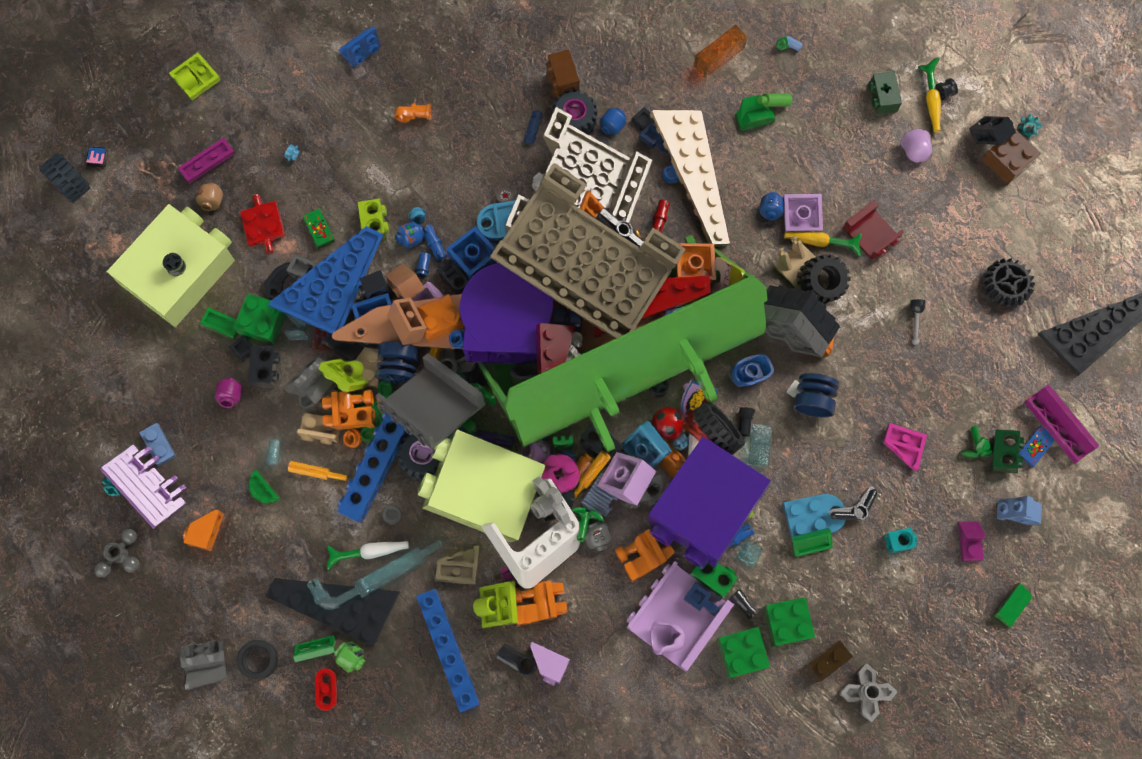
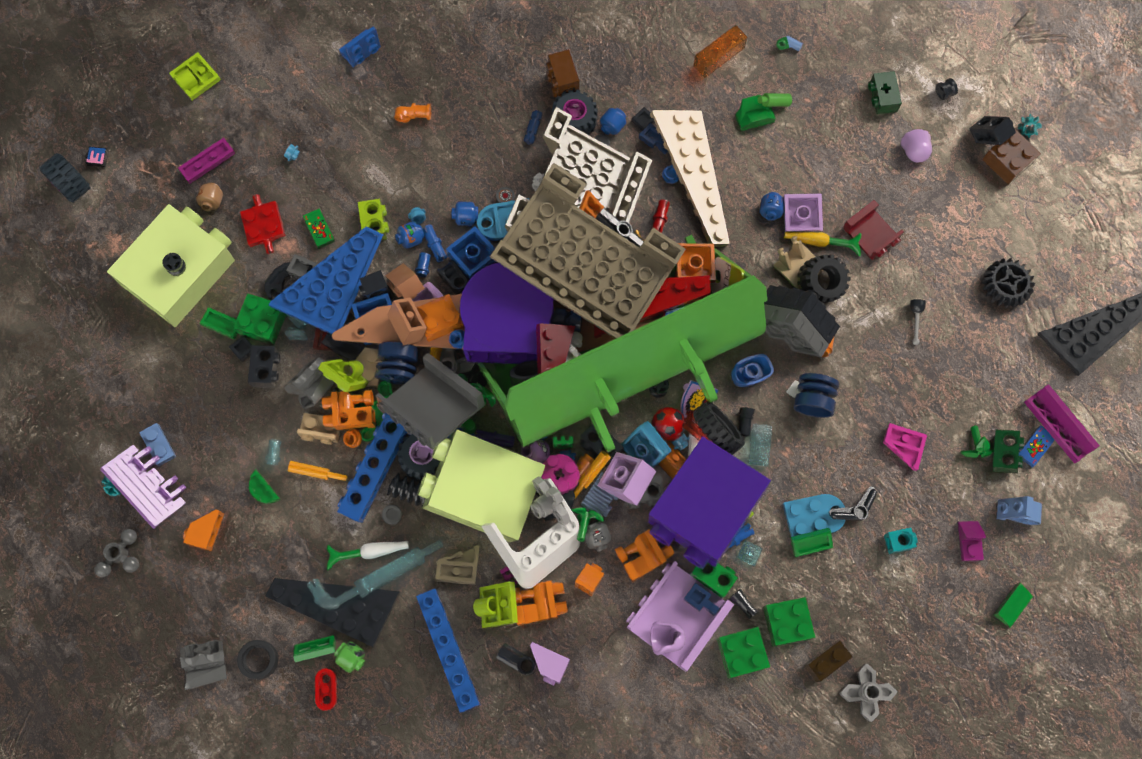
(228, 392): magenta head -> none
(405, 490): none -> black piece
(465, 213): none -> blue head
(589, 578): none -> orange slope
(933, 95): yellow piece -> none

